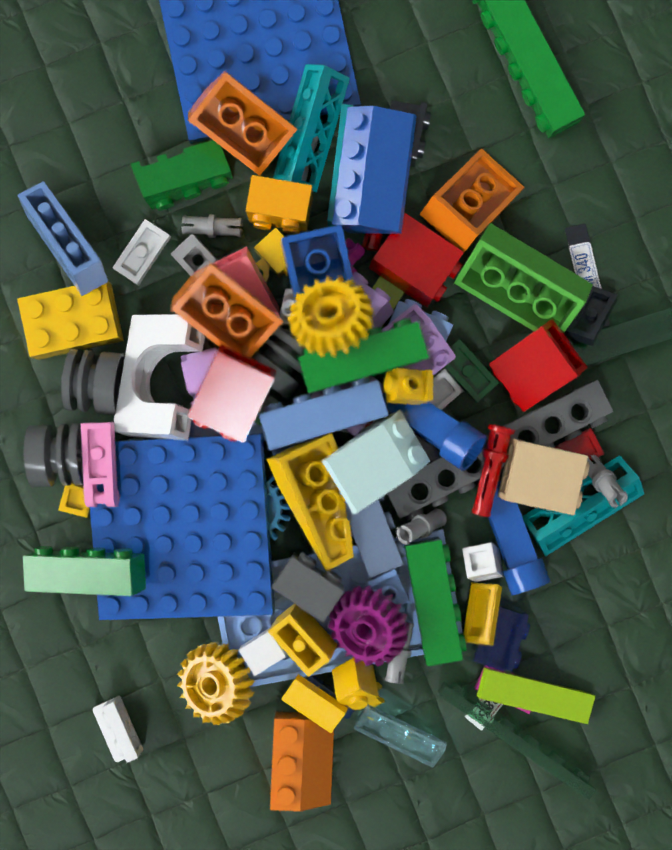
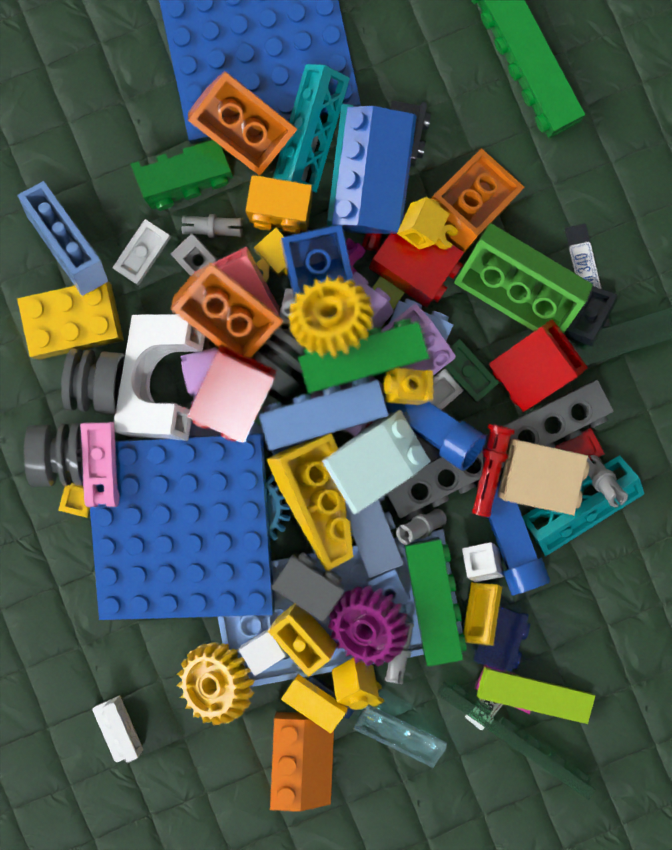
(84, 572): brick -> none
(425, 225): none -> yellow brick

